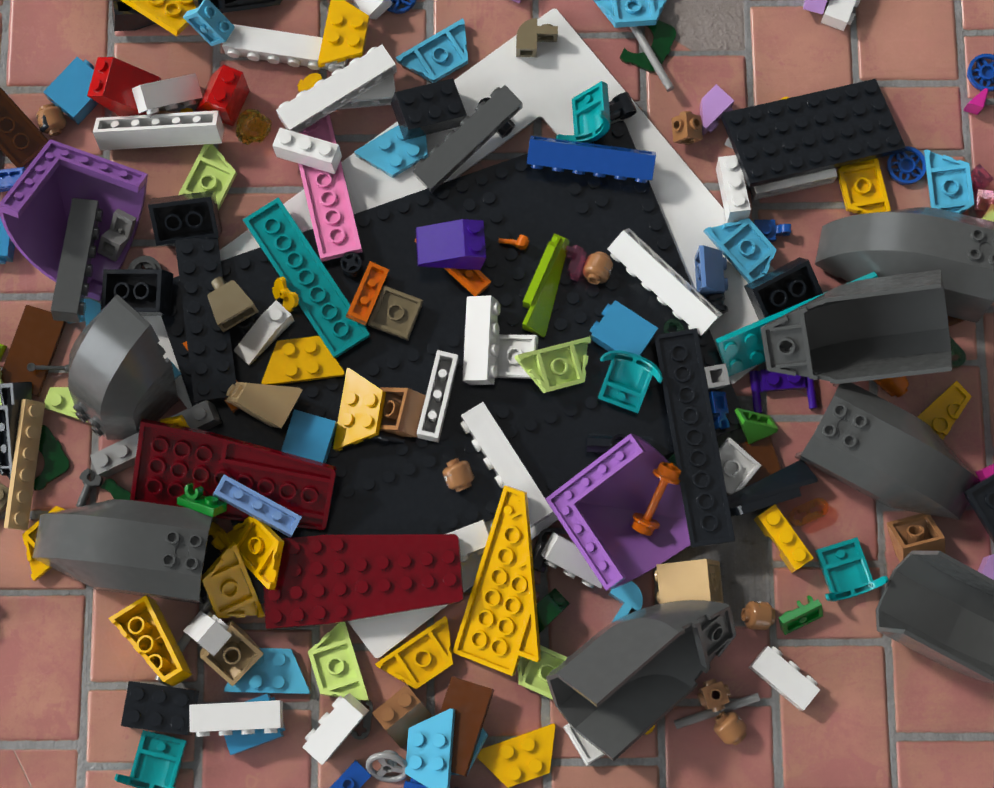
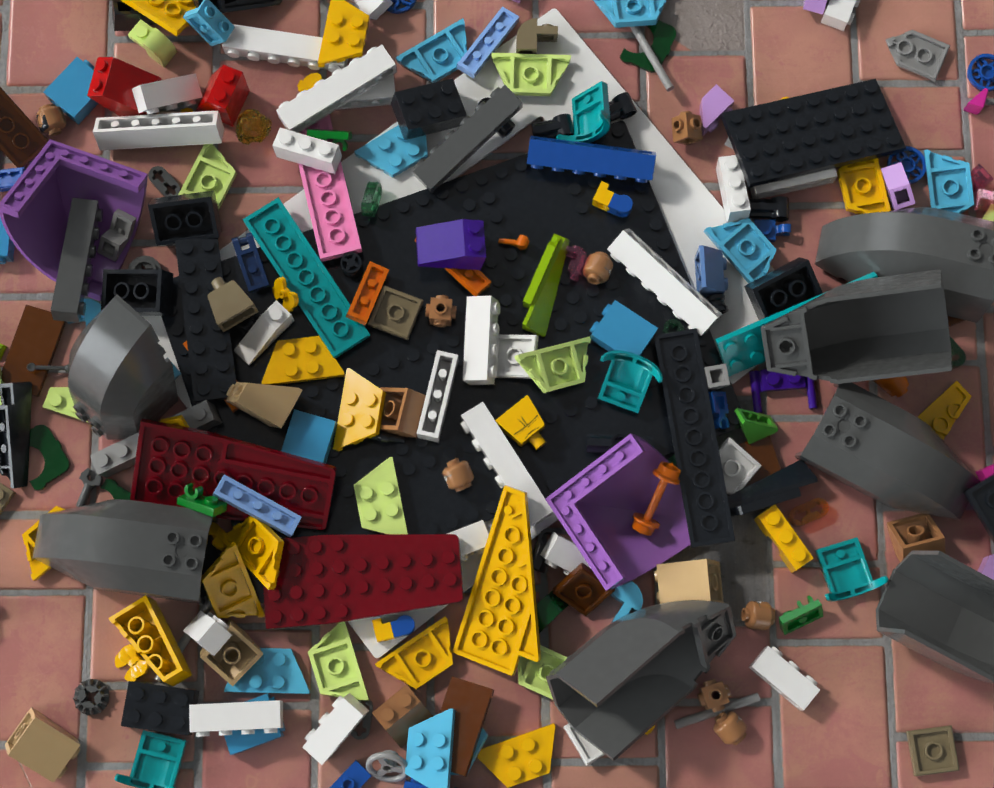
(24, 465): tan plate -> none
(42, 745): none -> tan slope
(101, 698): none -> dark grey gear
(129, 656): none -> yellow piece
(154, 42): none -> yellowish green brick
(168, 180): none -> dark grey beam
(250, 263): none -> dark blue plate
(338, 136): none -> green plate
(371, 199): none -> clear green beam
(380, 500): none -> yellowish green wing
(391, 630): none -> leg
(443, 318): none -> medium nougat brick
(487, 42): none -> light blue plate
(523, 423): none -> yellow torso
(530, 72): none -> yellowish green wing
(559, 124): none -> black piece
(582, 590): none -> reddish brown tile
(611, 202): none -> leg
(774, 208): none -> black piece
(897, 186): none -> lavender slope
(918, 53): none -> light grey tile
(932, 750): none -> dark tan plate

